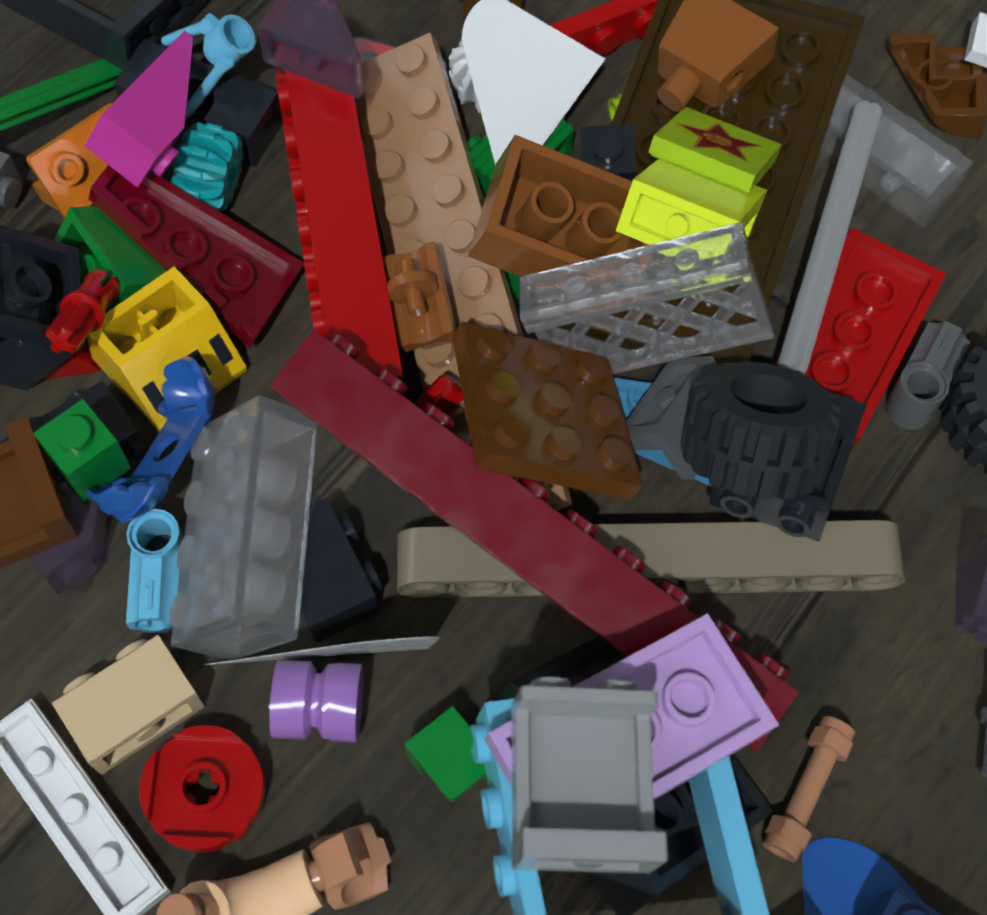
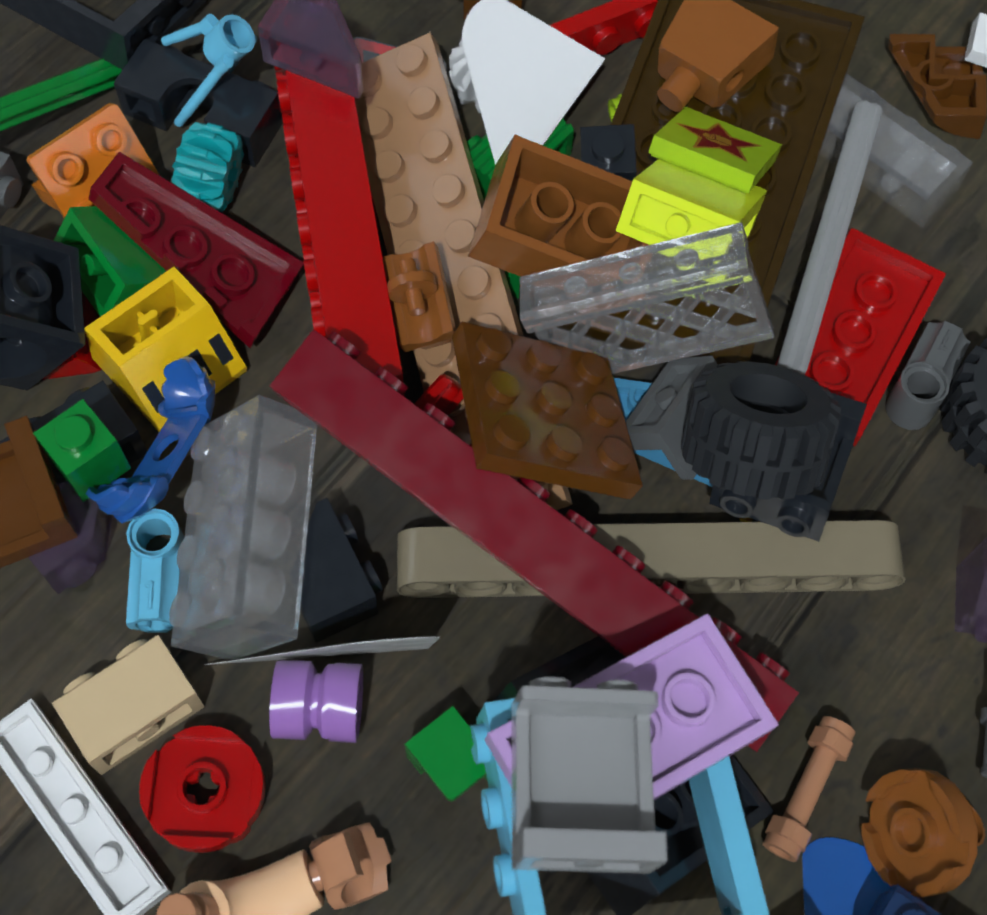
(82, 312): red axle -> none
(147, 118): dark pink slope -> none
(921, 832): none -> dark orange tile

